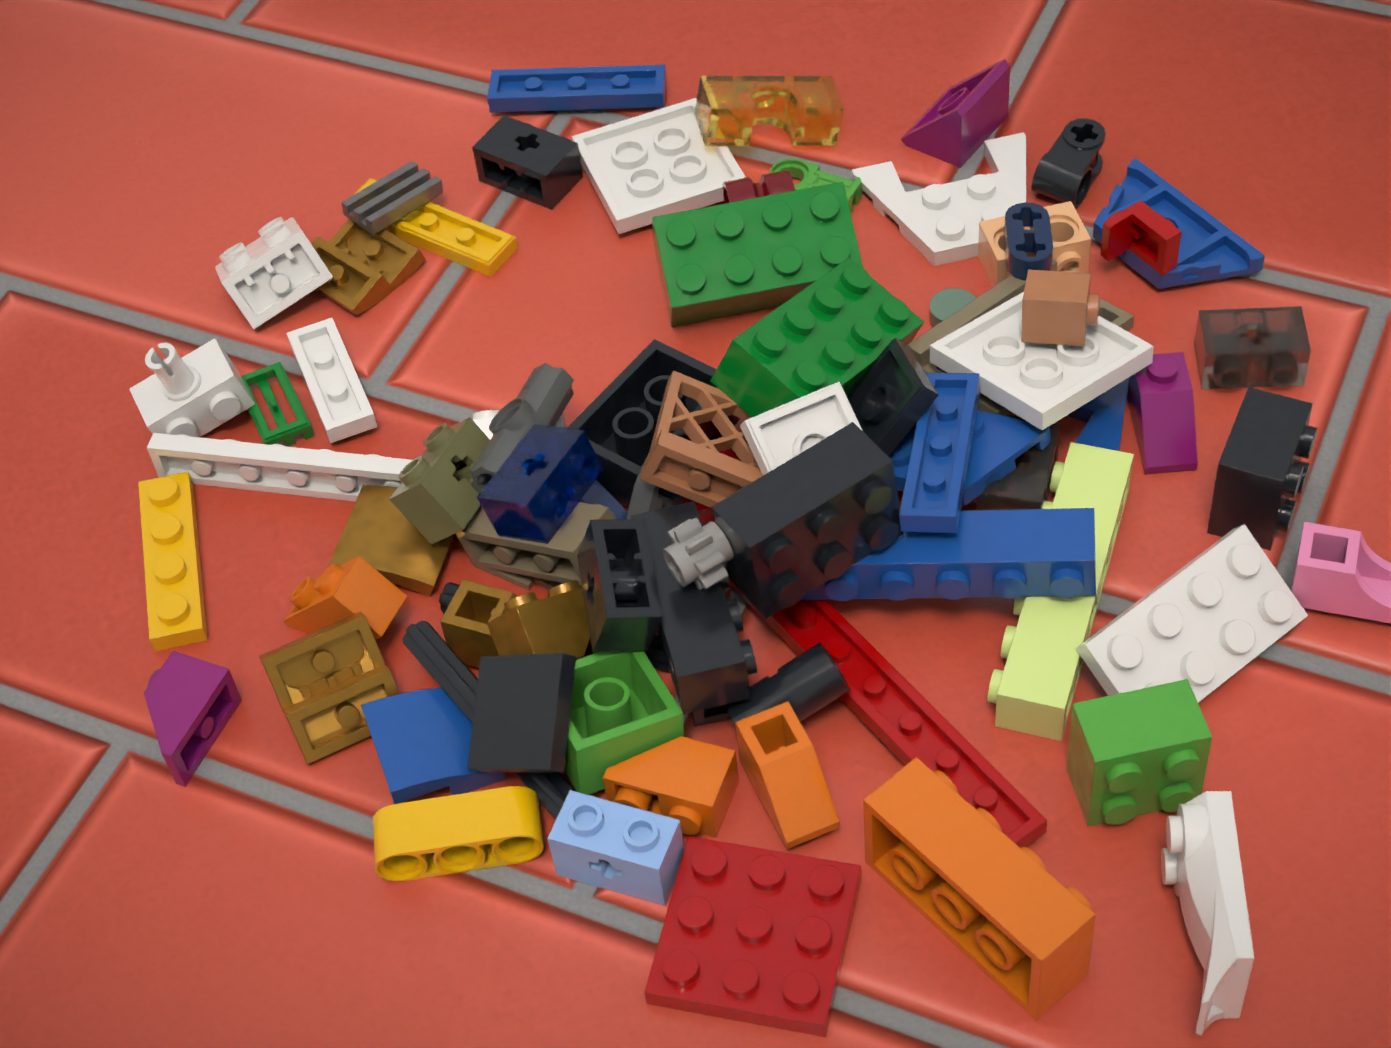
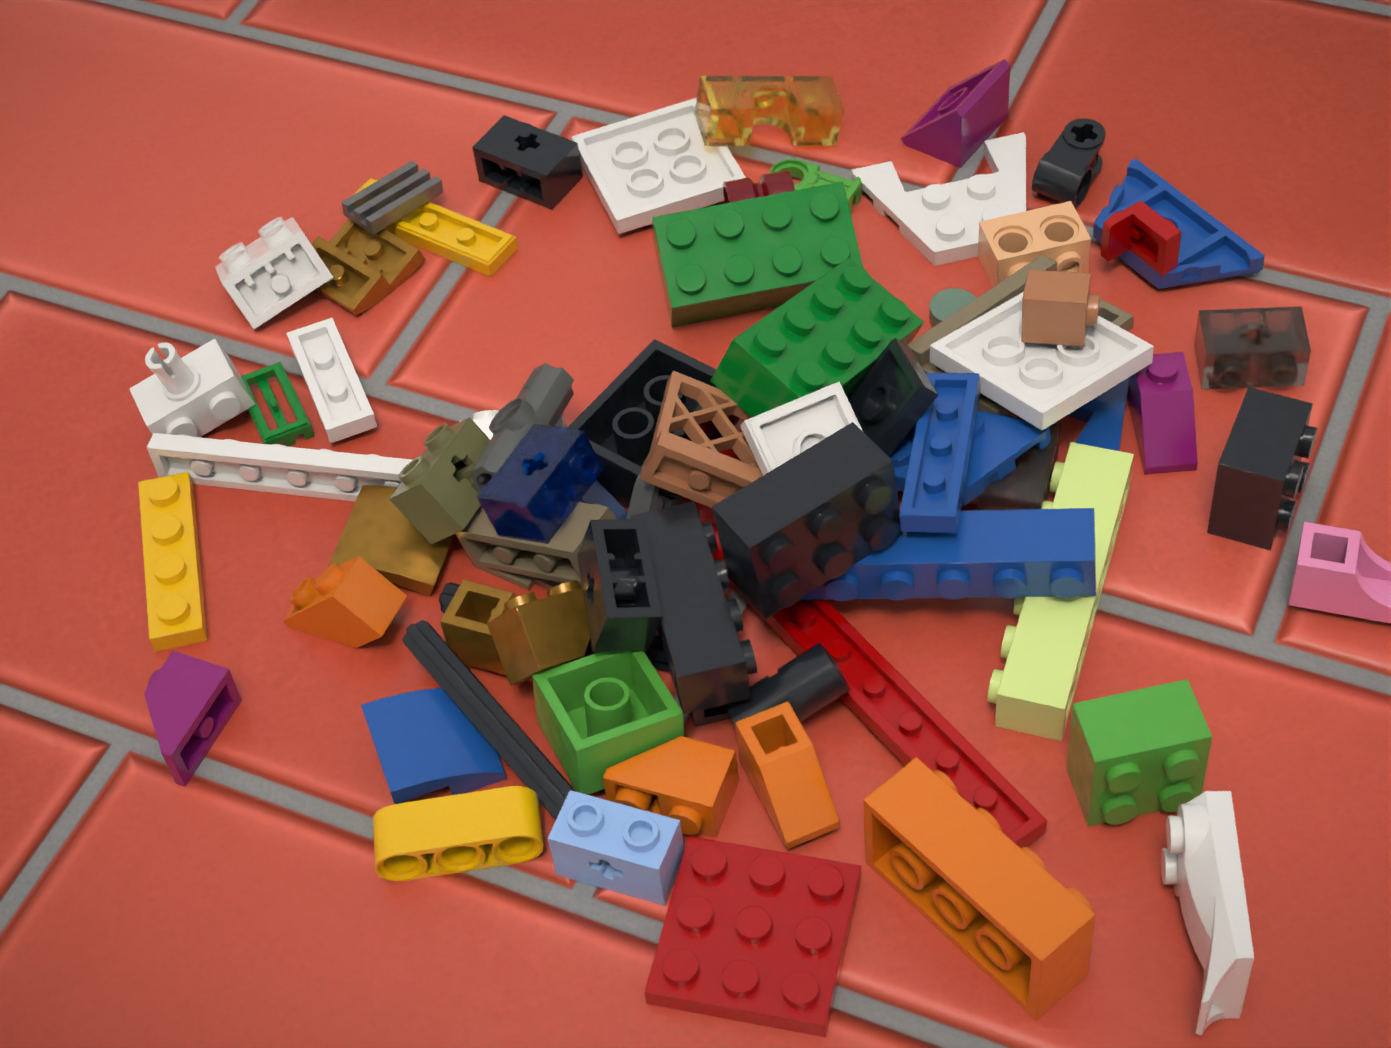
(326, 681): pearl gold slope -> none
(522, 713): black tile -> none
(577, 88): blue plate -> none
(697, 553): light grey gear -> none
(1020, 241): dark blue beam -> none
(1197, 622): white plate -> none

